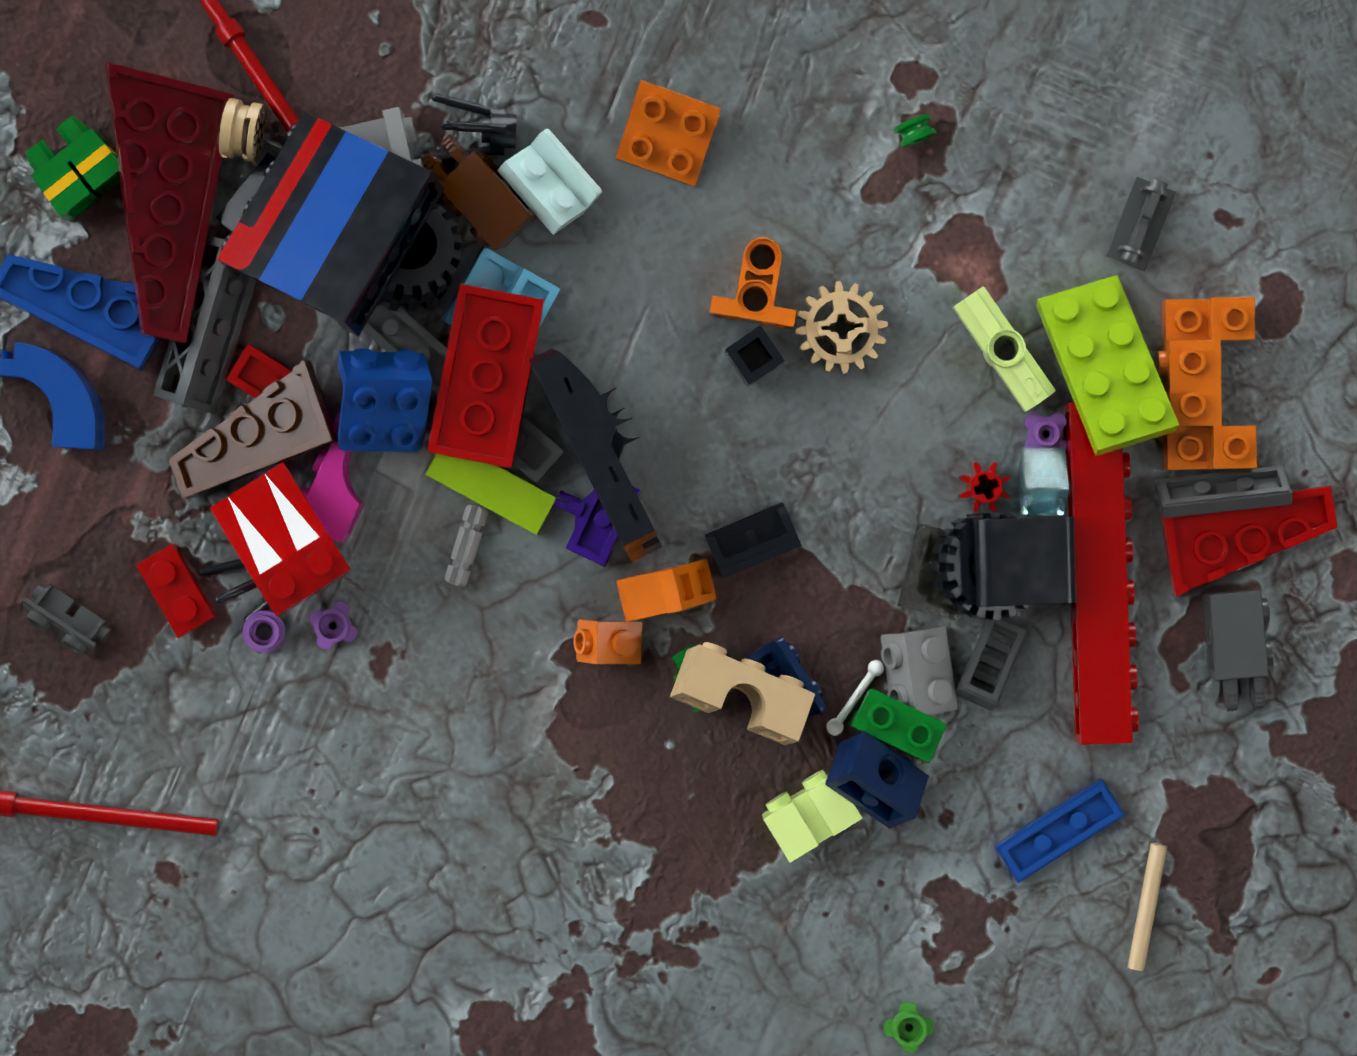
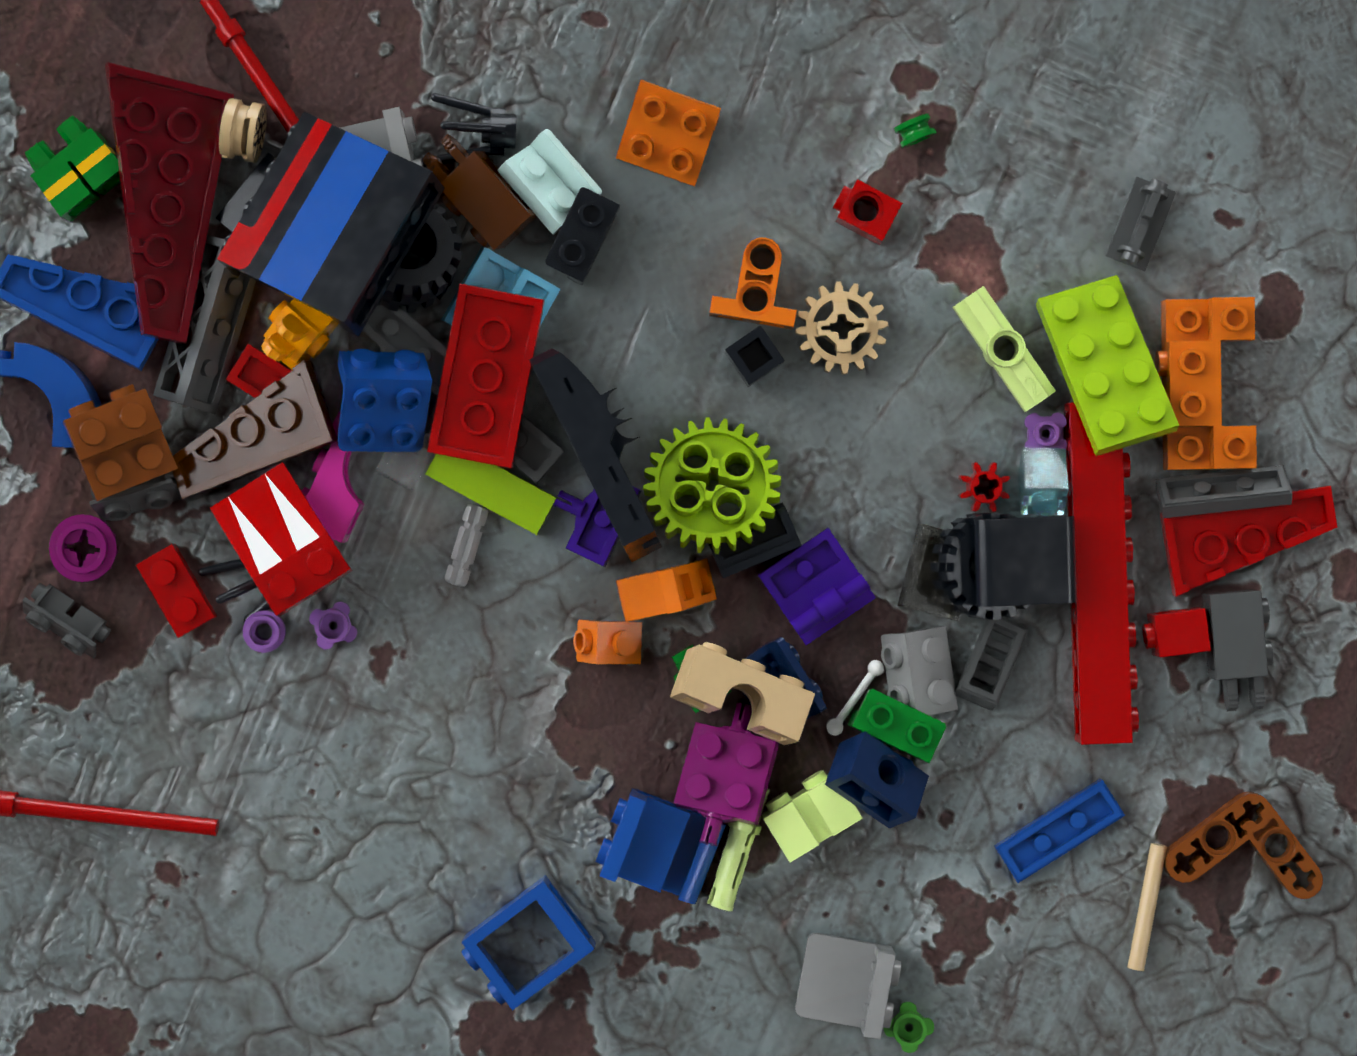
(69, 561): none -> magenta gear
(119, 442): none -> dark orange plate
(149, 495): none -> dark grey hinge
(297, 333): none -> light orange hinge
(561, 916): none -> blue window
(582, 235): none -> black bracket
(657, 846): none -> blue piece
(720, 450): none -> lime gear
(726, 774): none -> magenta plate
(733, 863): none -> yellowish green pin
(817, 586): none -> dark purple plate
(848, 983): none -> light grey bracket
(885, 207): none -> red brick
(1176, 632): none -> red brick
(1256, 834): none -> dark orange beam

